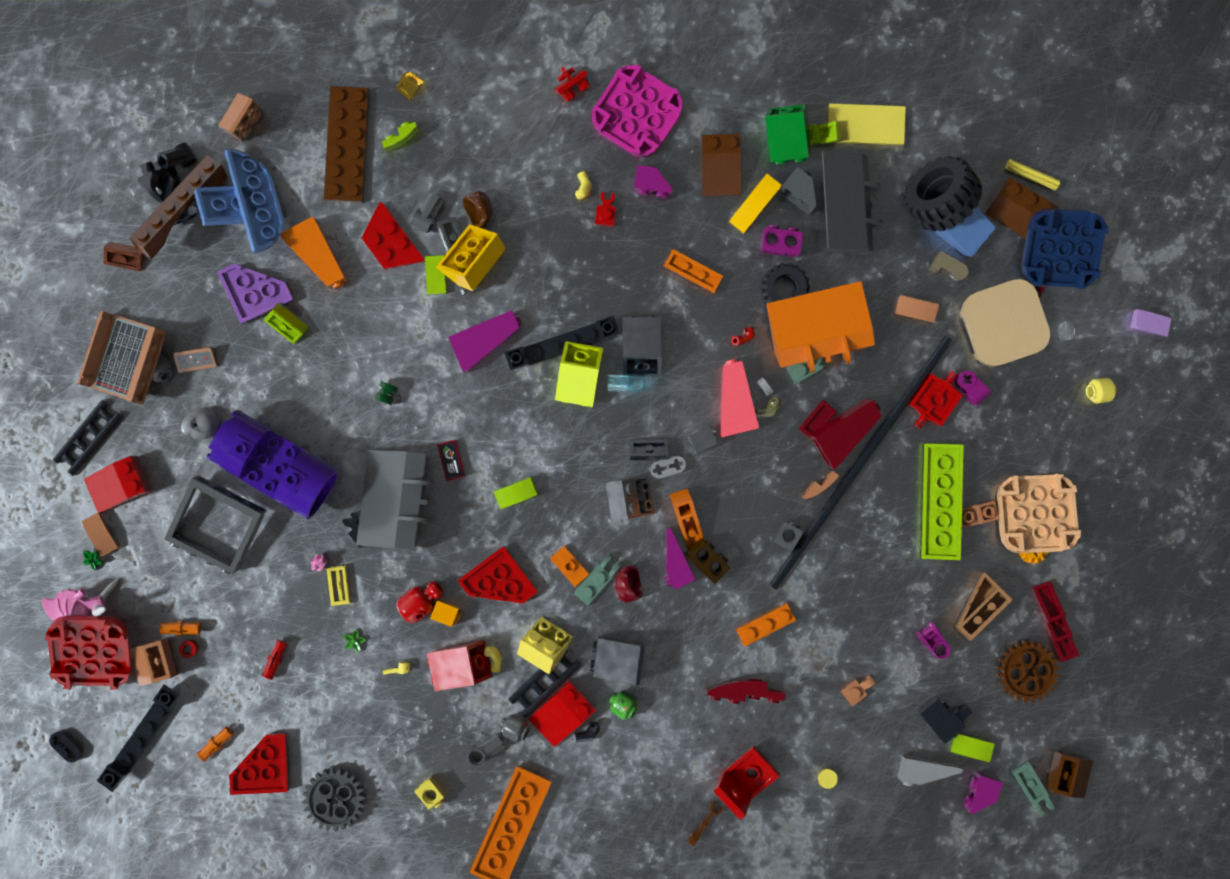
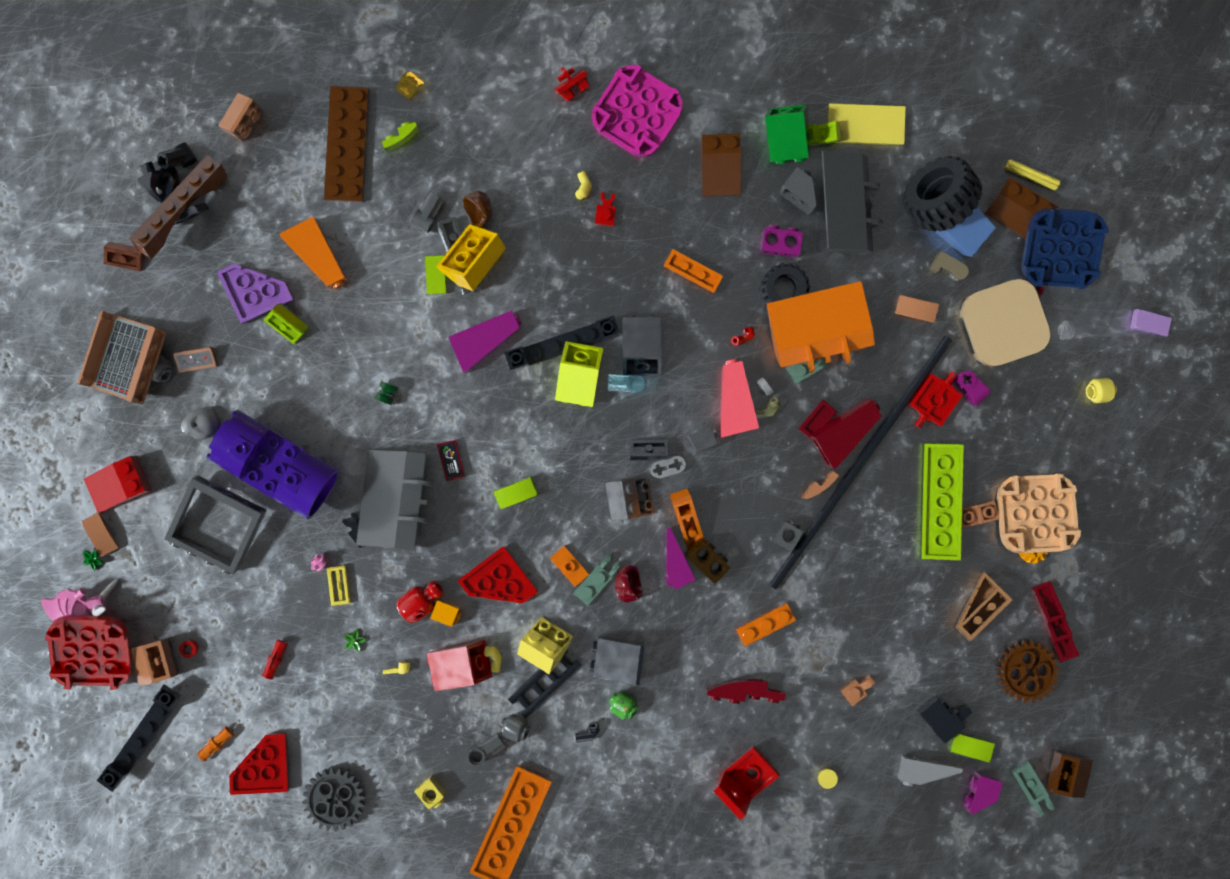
(63, 749): black beam -> none
(87, 449): black bar -> none
(180, 628): orange pin -> none
(247, 202): medium blue plate -> none
(389, 241): red wing -> none
(562, 713): red slope -> none
(651, 181): magenta slope -> none
(694, 837): reddish brown piece -> none
(755, 203): yellow slope -> none
(931, 638): magenta piece -> none

